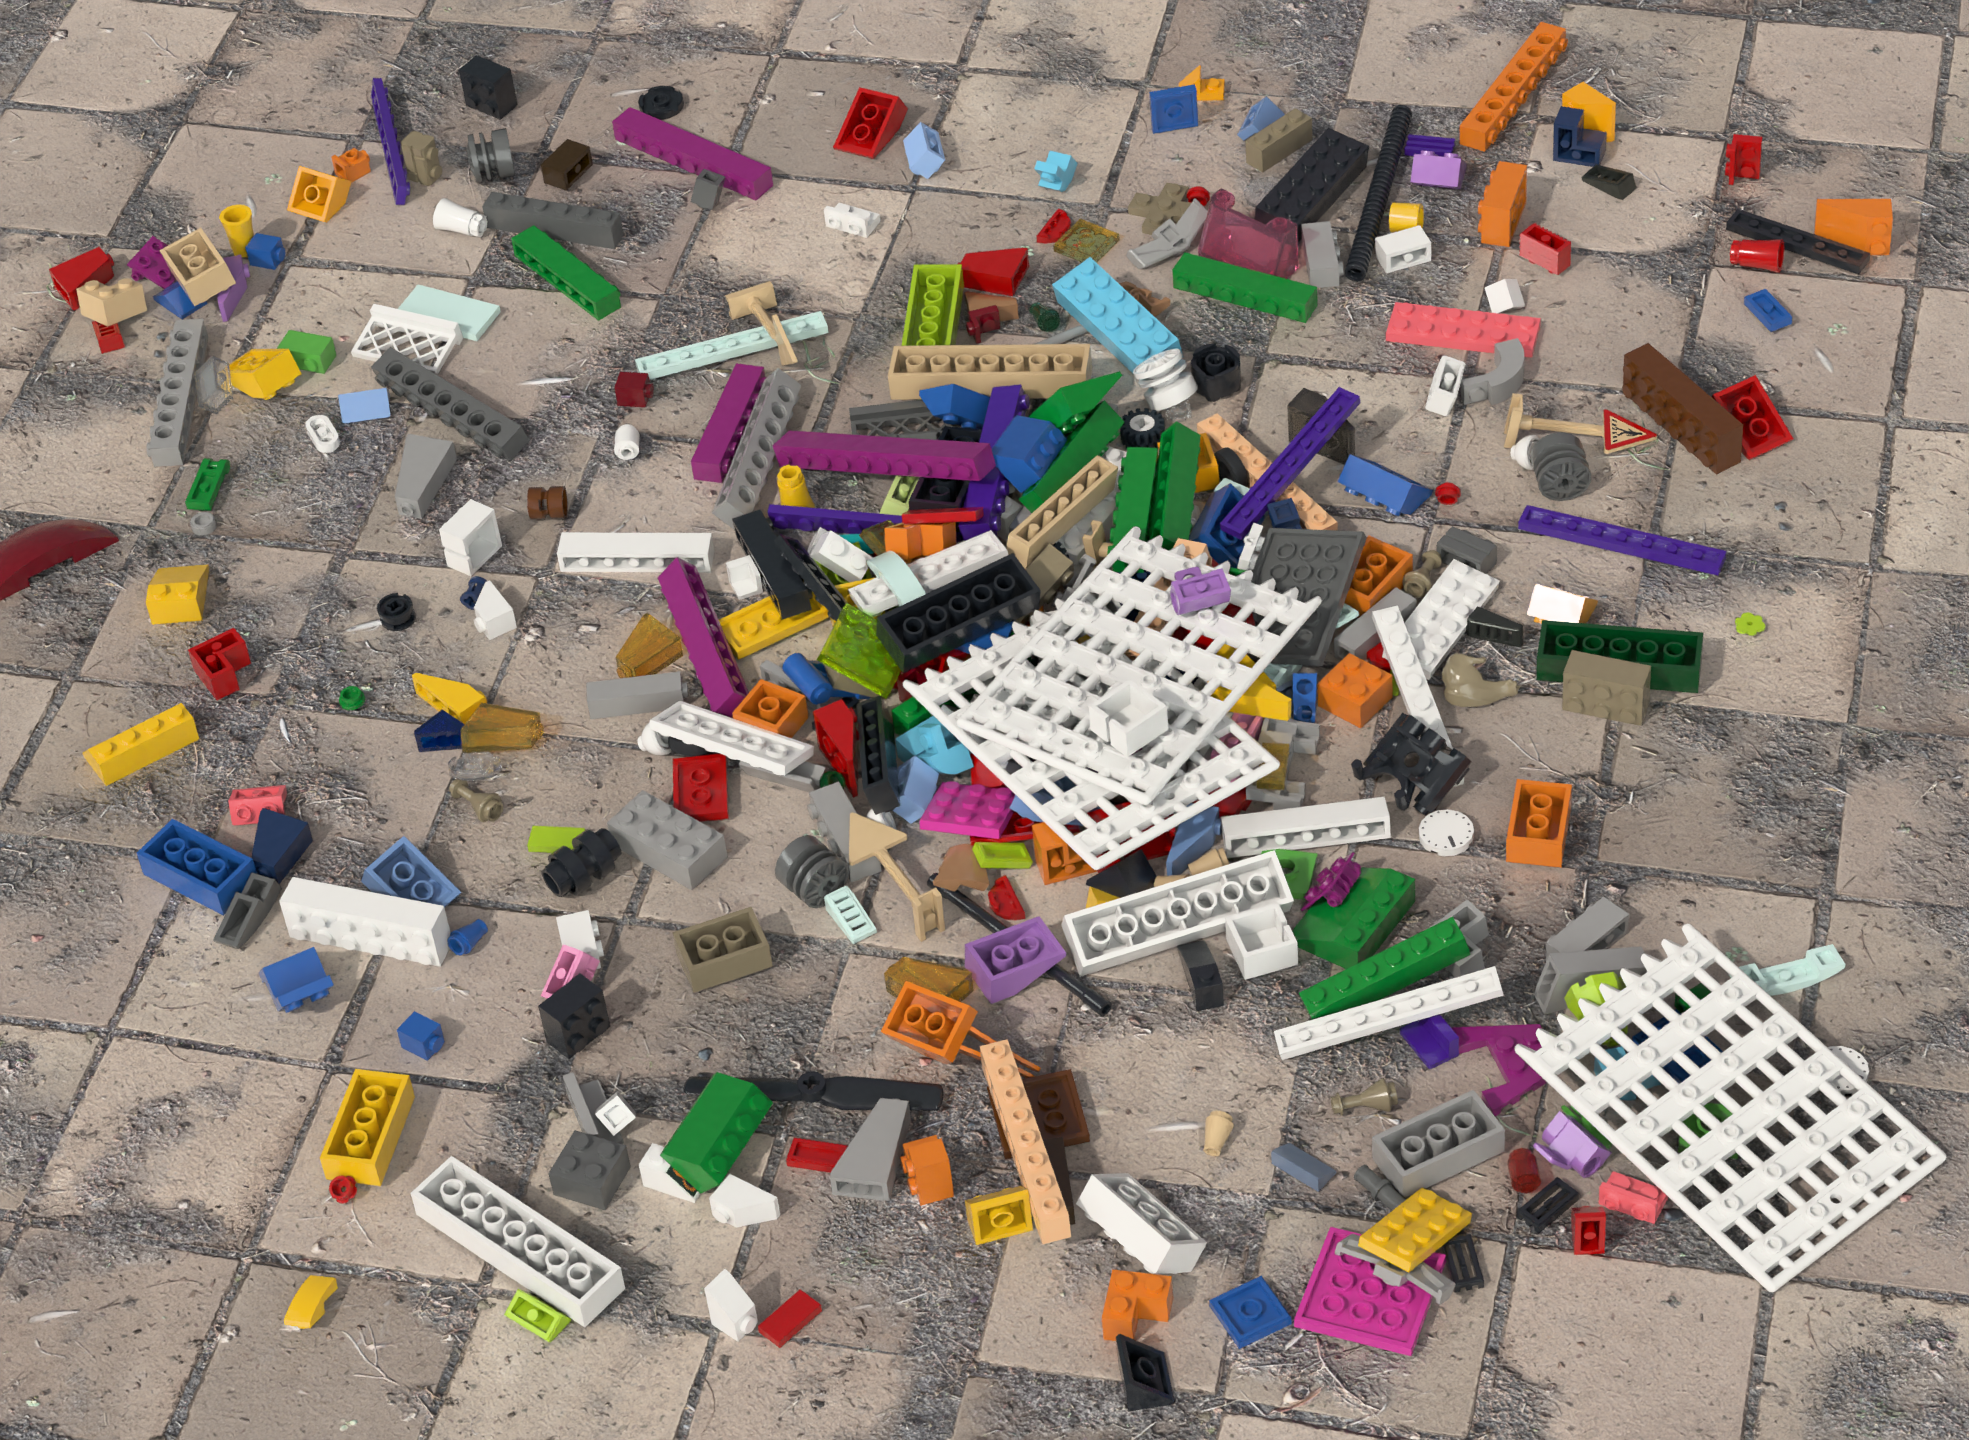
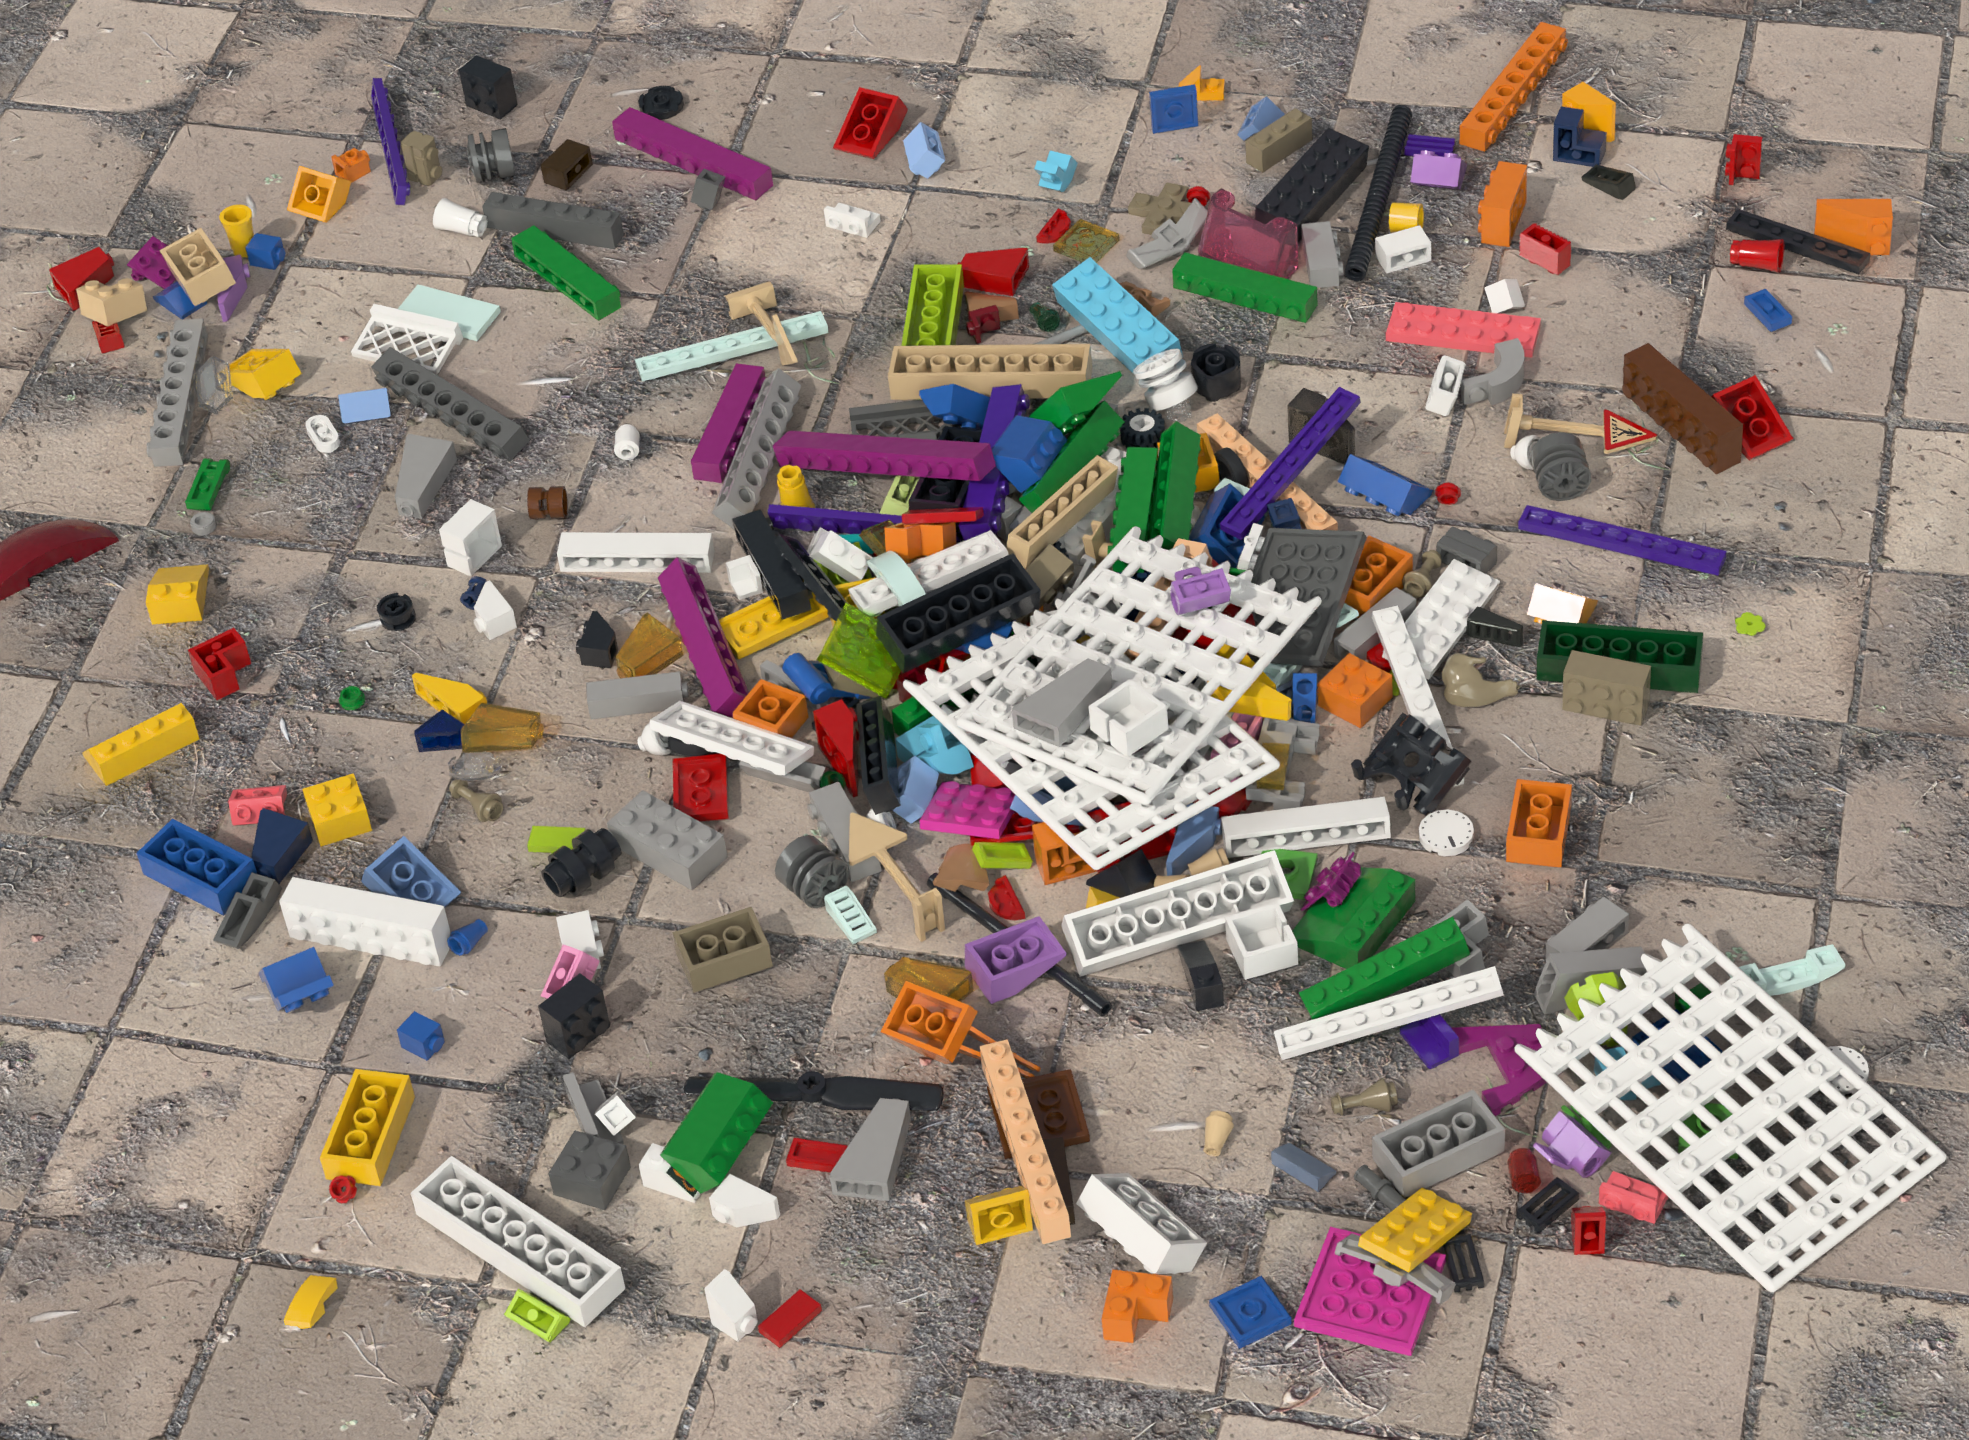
(309, 350): bright green brick -> none
(337, 809): none -> yellow brick
(598, 643): none -> black slope
(633, 389): dark red brick -> none
(929, 1169): orange brick -> none
(1063, 703): none -> light grey slope
(1143, 1375): black slope -> none

